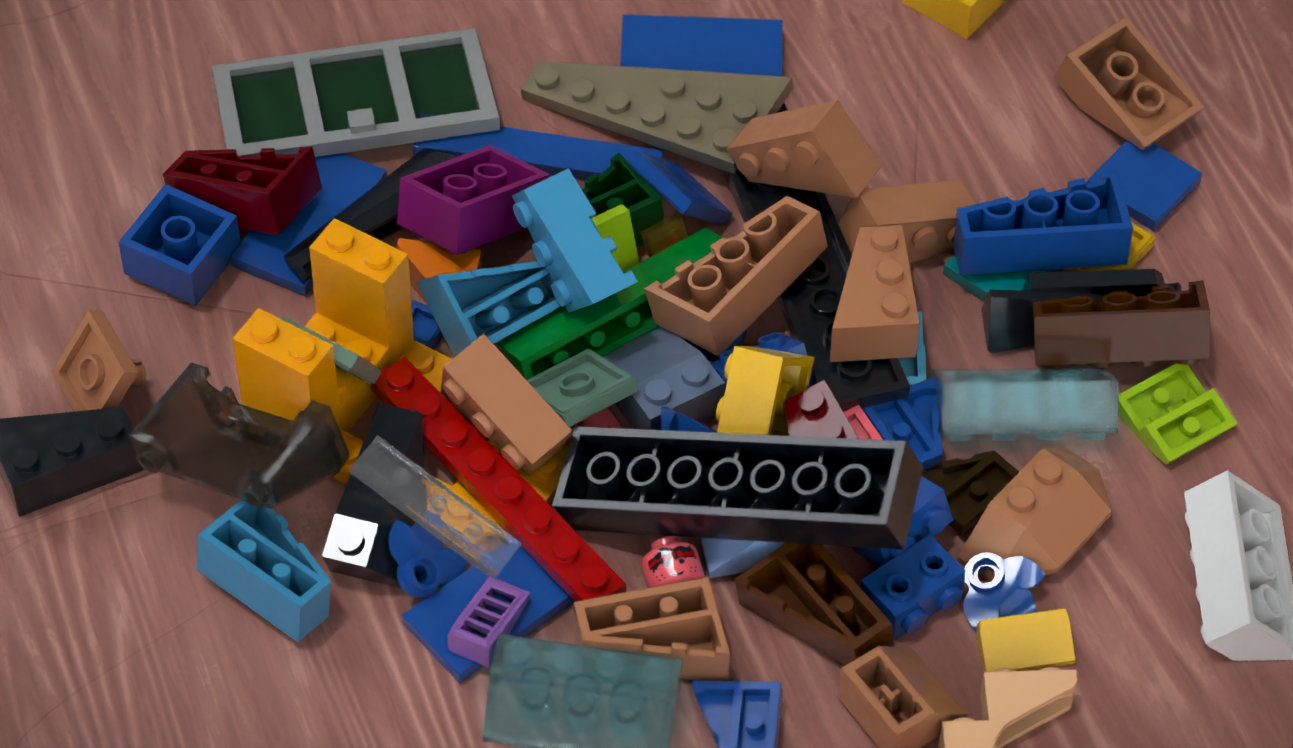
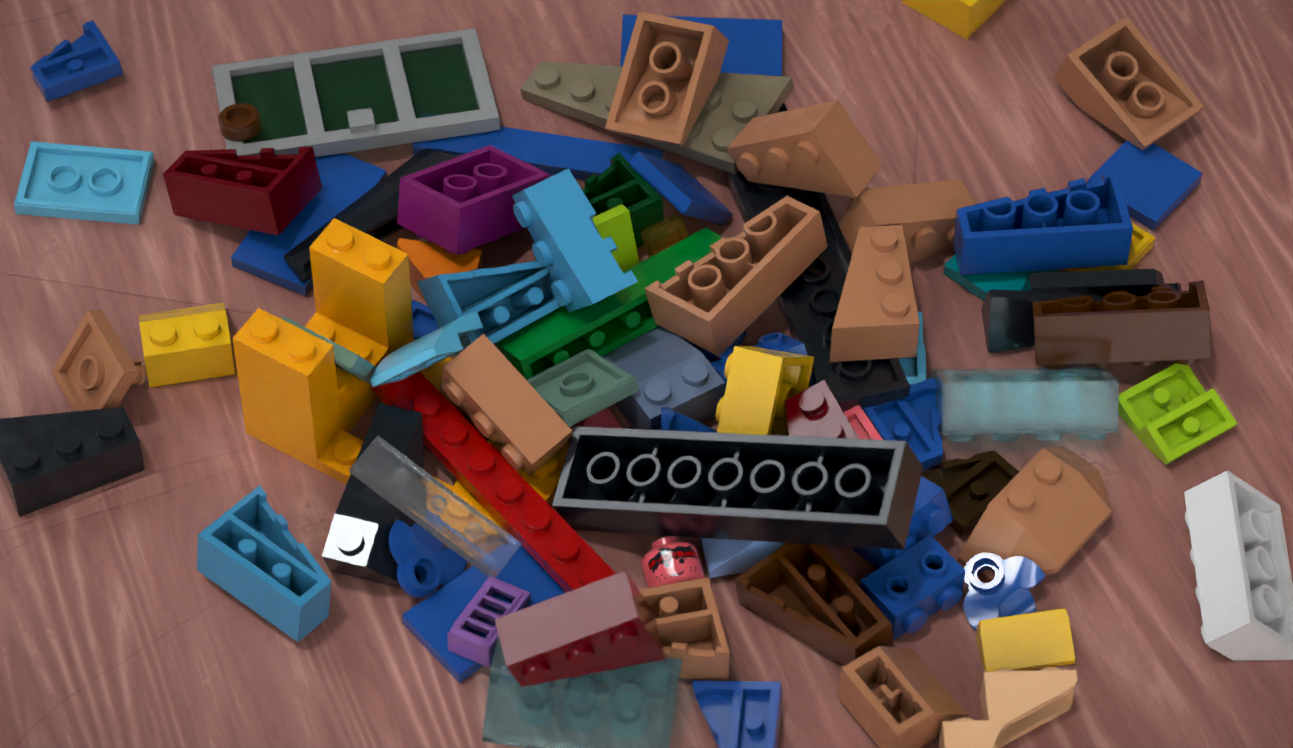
(76, 64): none -> blue wing
(84, 183): none -> medium azure tile
(179, 244): blue brick -> none
(186, 344): none -> yellow slope
(234, 447): clear smoke windscreen -> none
(239, 122): none -> reddish brown tile
(425, 350): none -> medium azure slope
(581, 633): none -> wedge
(666, 78): none -> nougat slope

